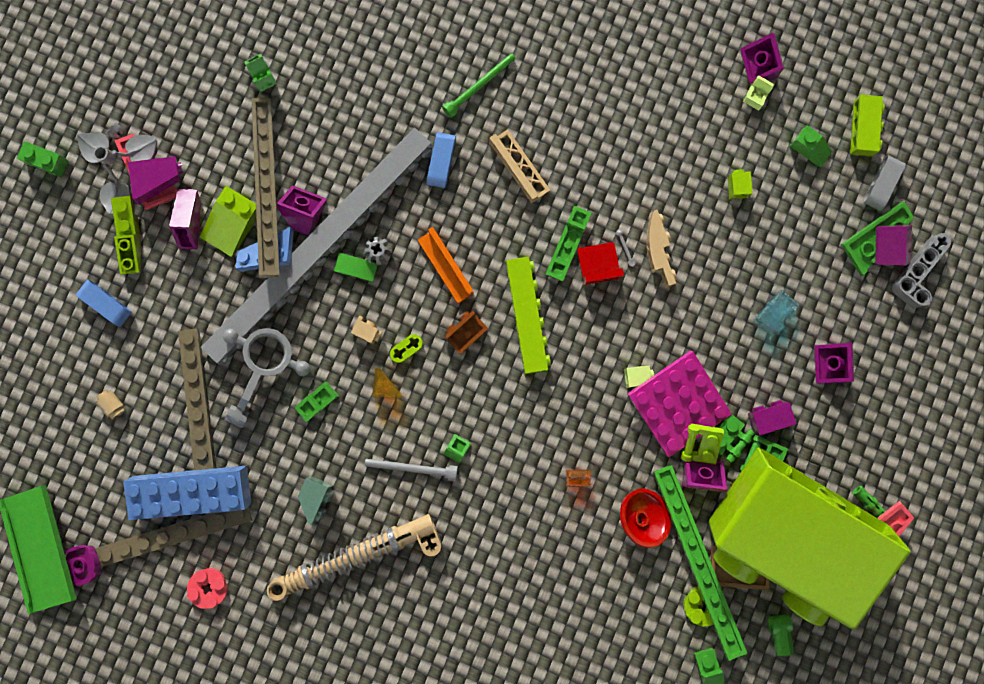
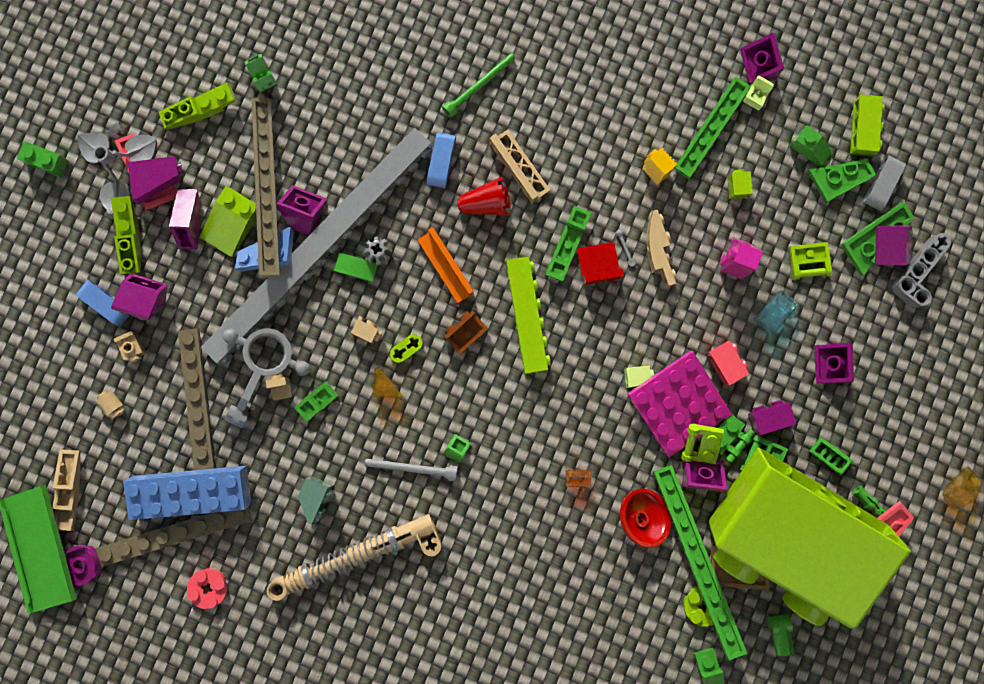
(67, 489): none -> tan slope
(137, 347): none -> tan brick
(140, 297): none -> magenta slope
(197, 108): none -> lime slope
(279, 387): none -> tan bracket
(486, 199): none -> red cone
(659, 165): none -> yellow brick
(712, 127): none -> bright green plate
(728, 363): none -> coral brick
(740, 259): none -> dark pink wedge
(808, 255): none -> lime plate
(840, 178): none -> bright green wing
(847, 461): none -> bright green slope
(962, 489): none -> clear yellow slope

